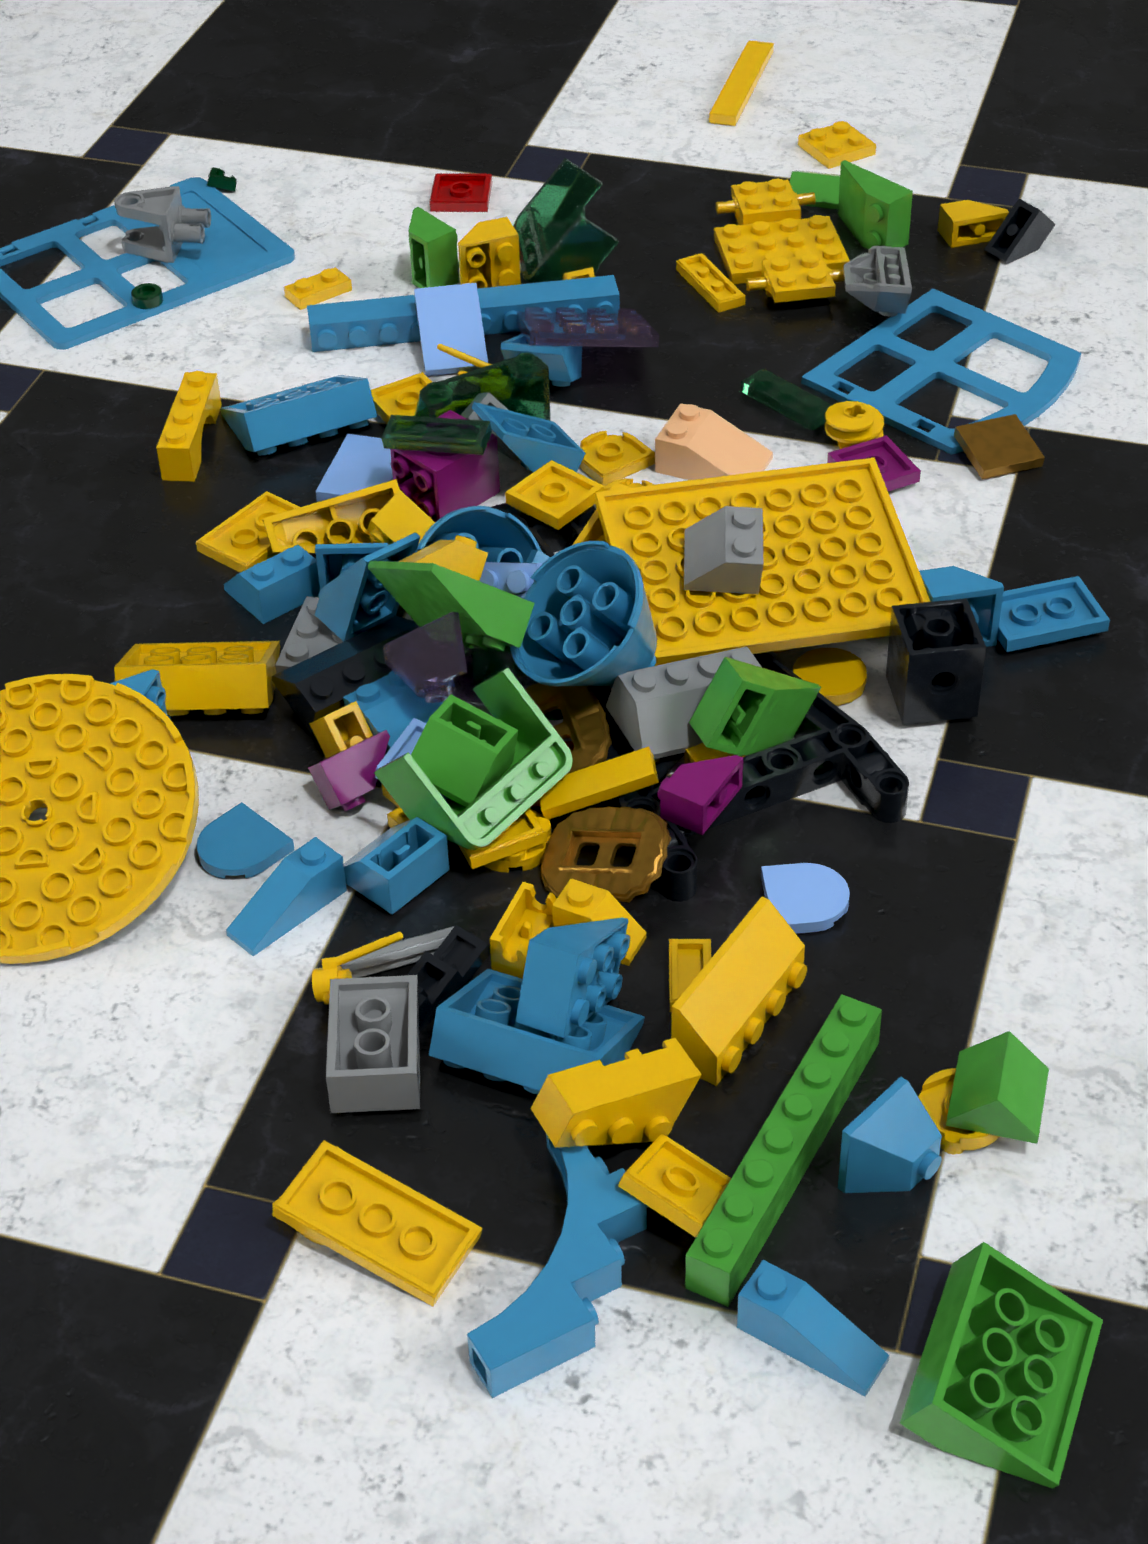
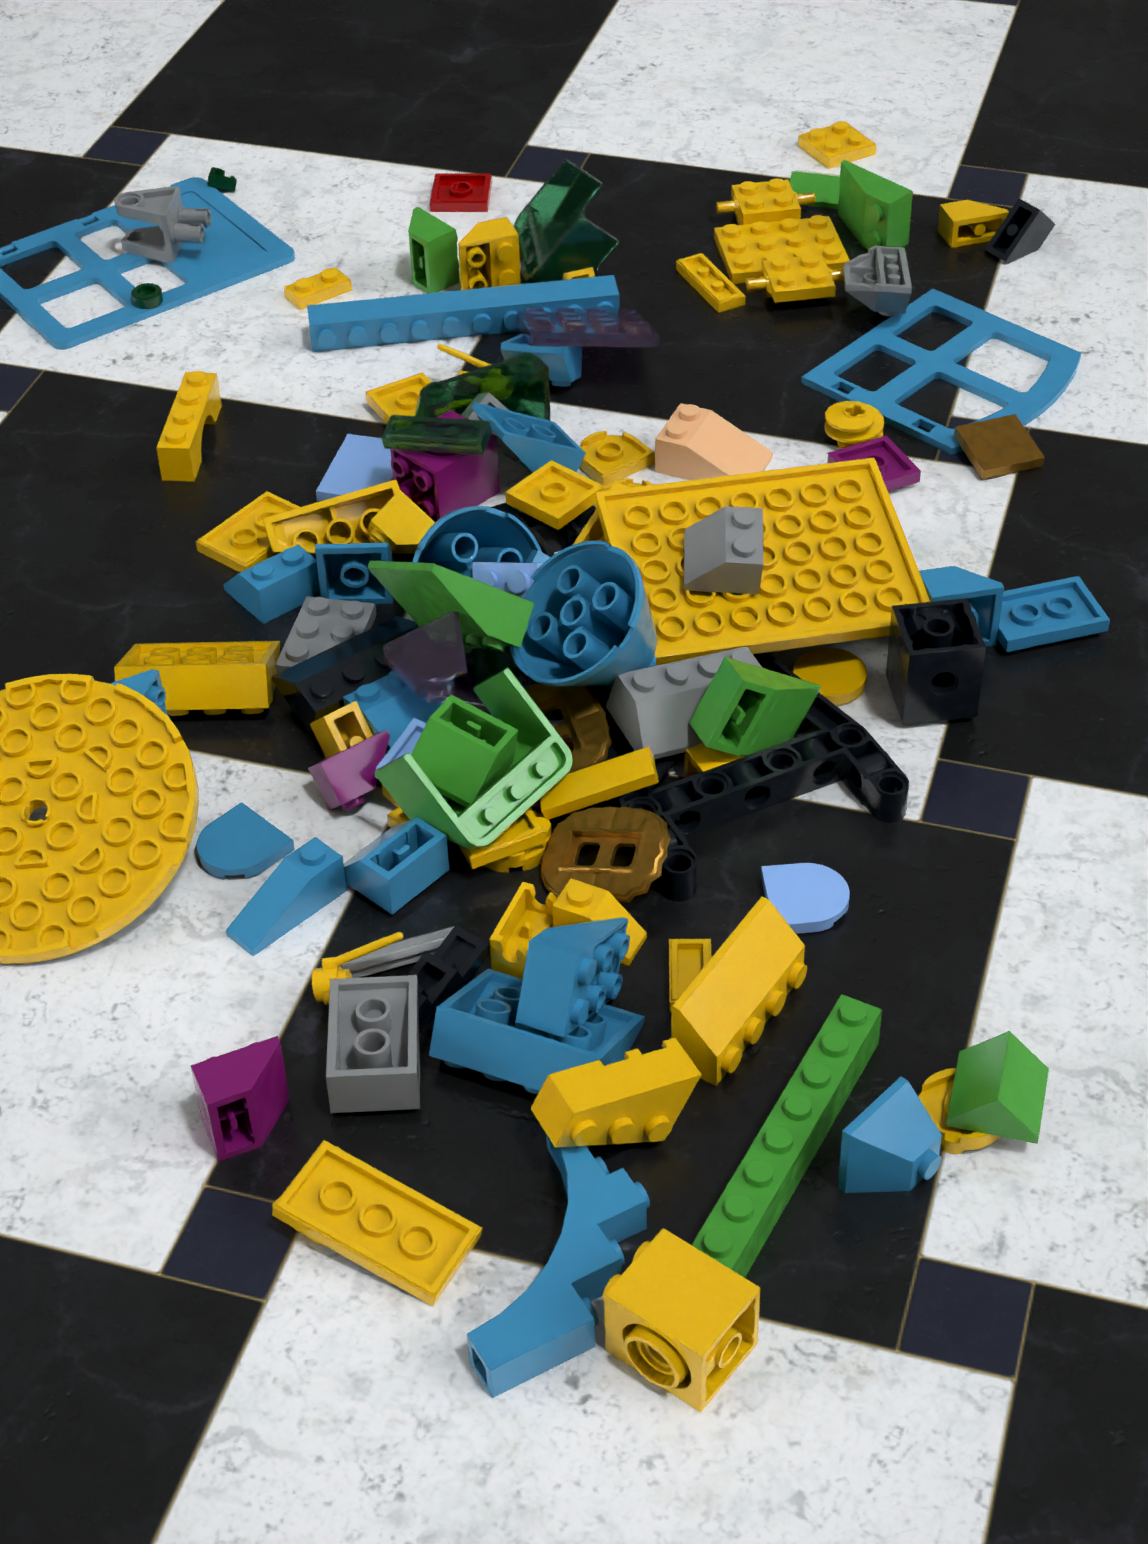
(241, 1096): none -> magenta slope
(301, 412): dark azure slope -> none
(357, 598): dark azure slope -> none
(450, 318): light blue tile -> none
(457, 555): yellow slope -> none
(675, 1184): yellow tile -> none
(681, 1318): none -> yellow brick
(700, 792): magenta slope -> none
(741, 83): yellow tile -> none
(786, 398): clear green plate -> none
(808, 1328): dark azure slope -> none
(1003, 1369): bright green slope -> none

